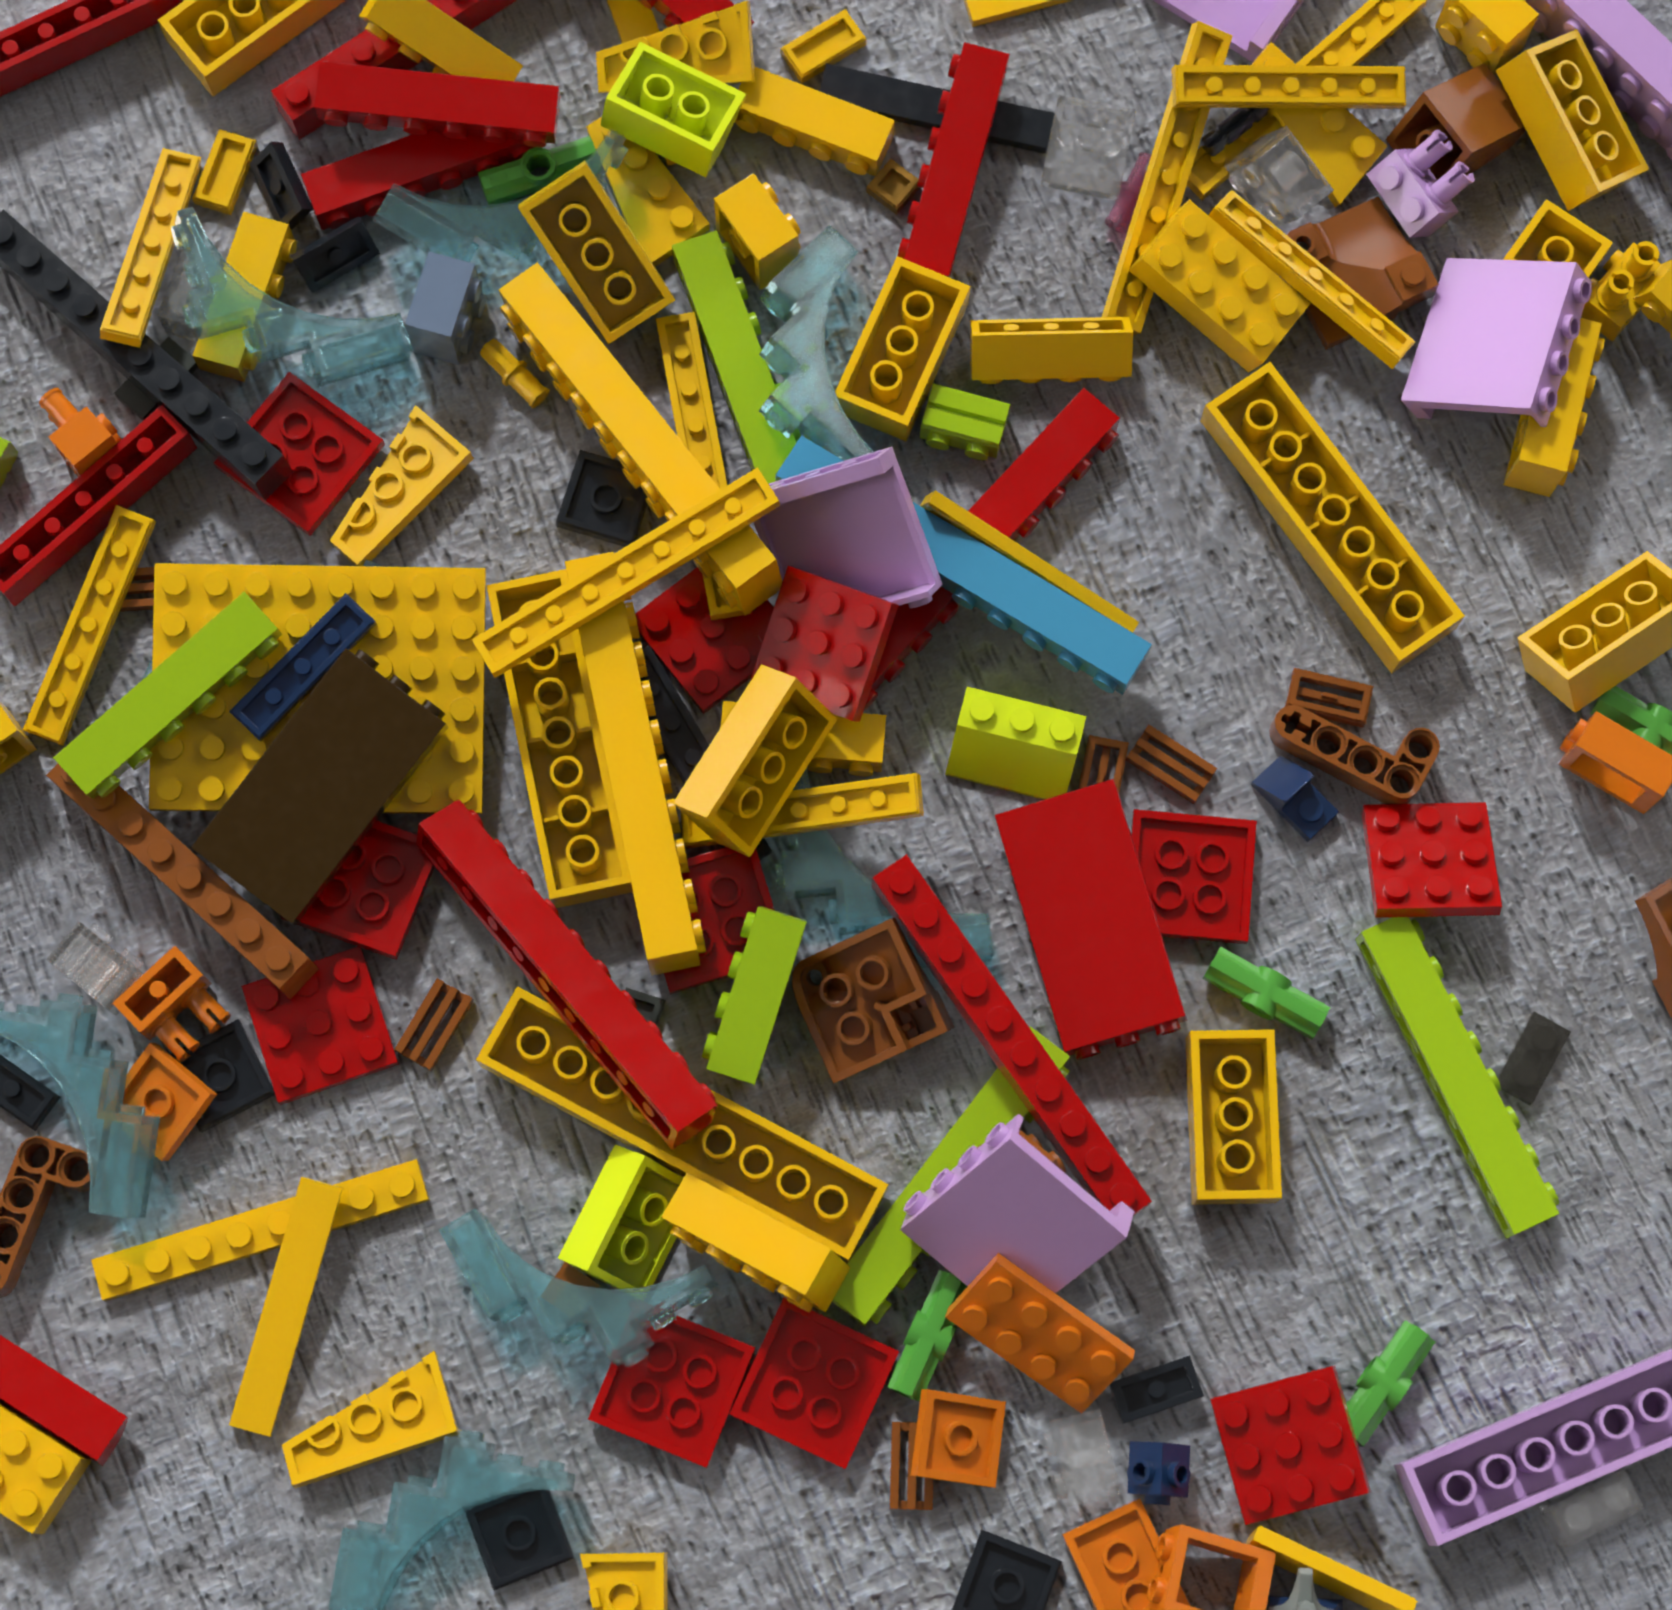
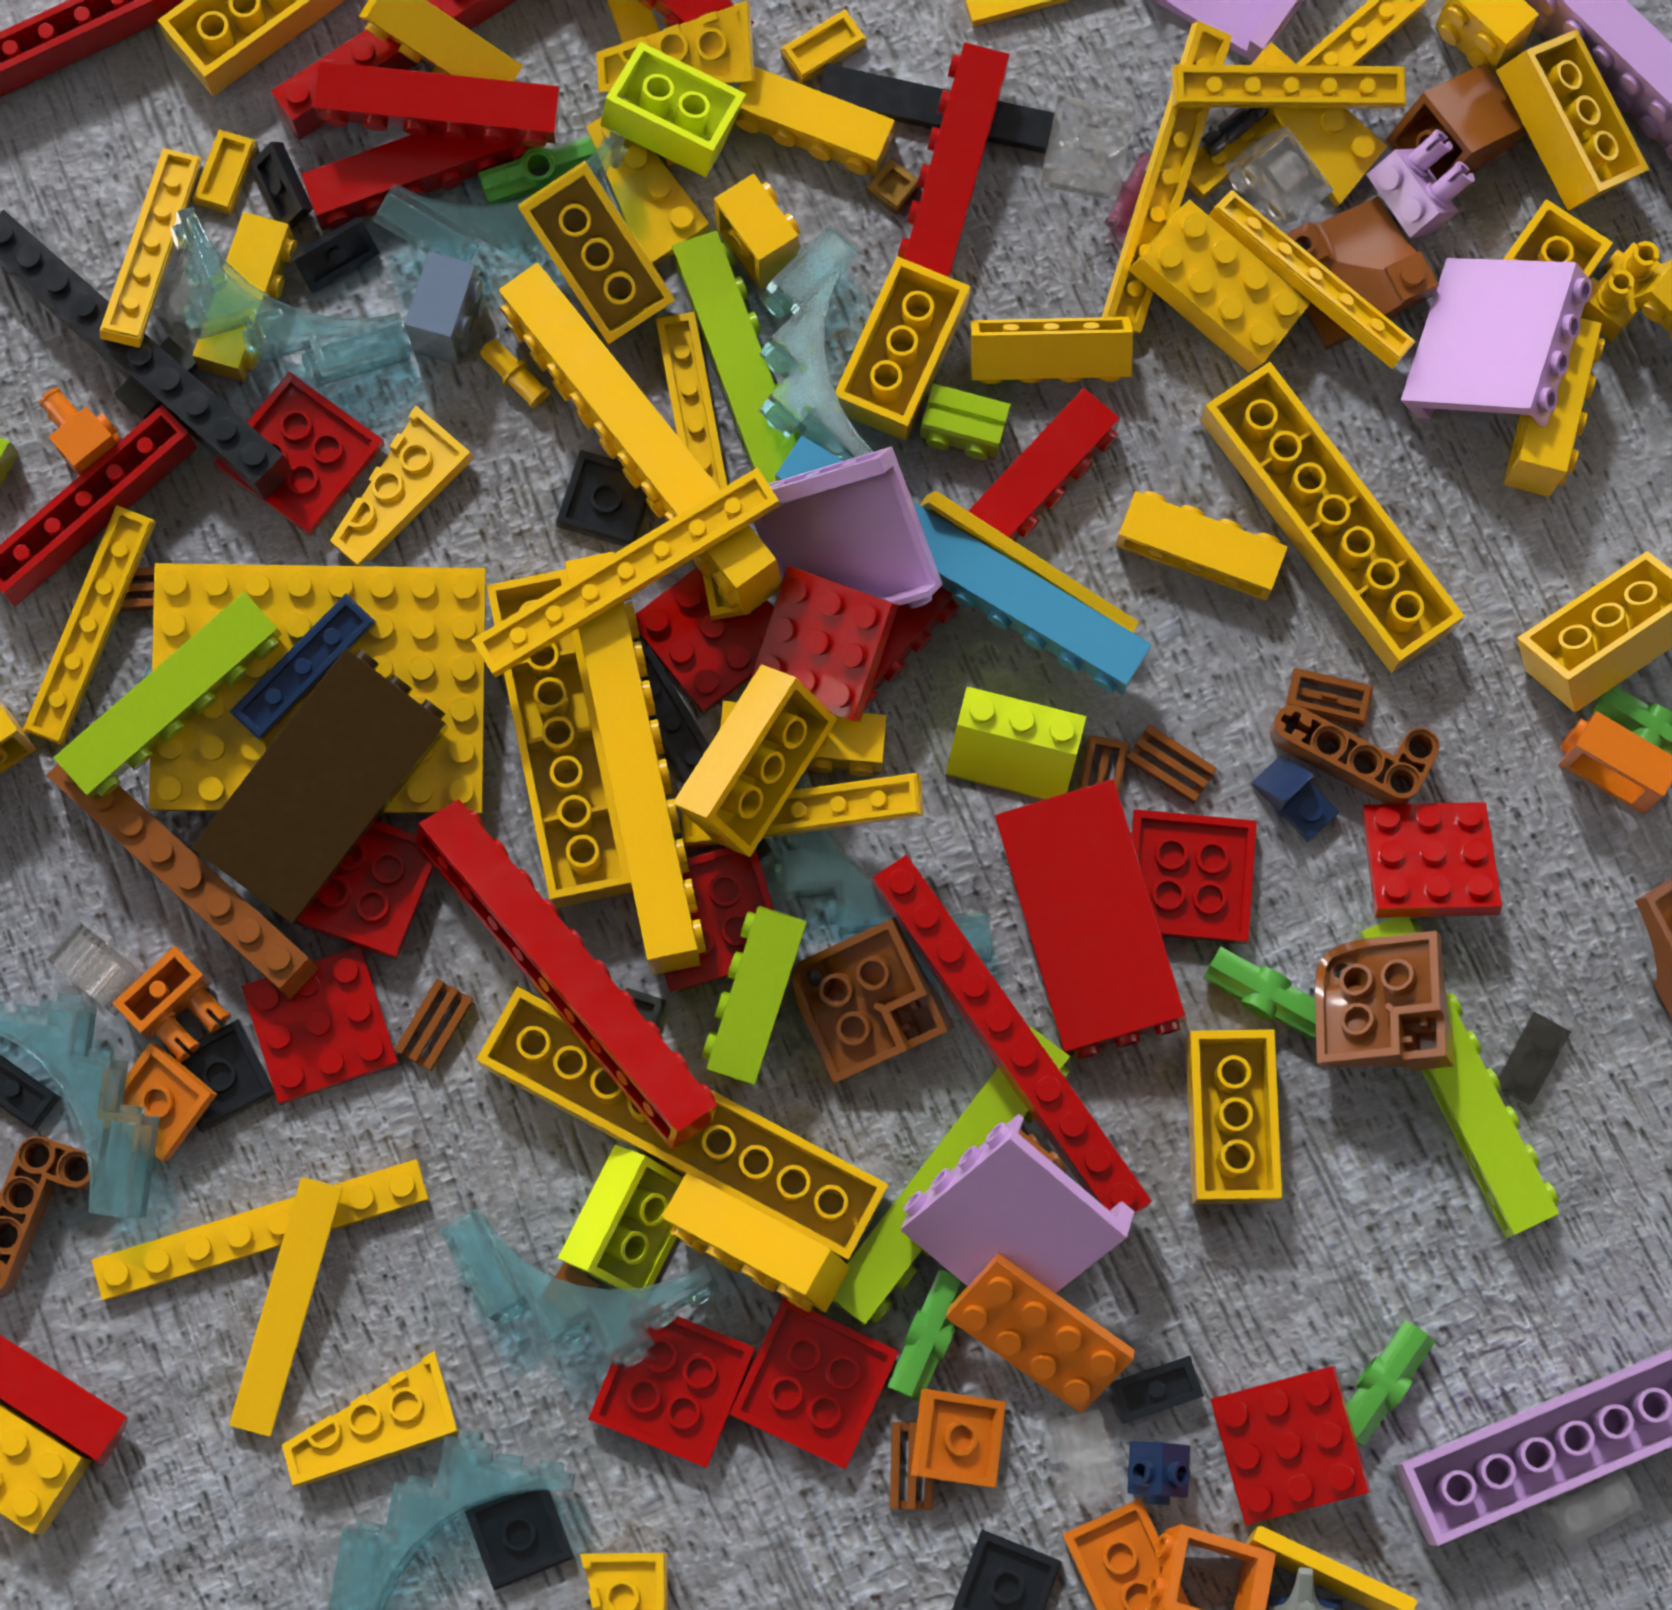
(1201, 544): none -> yellow brick
(1384, 1005): none -> dark orange slope

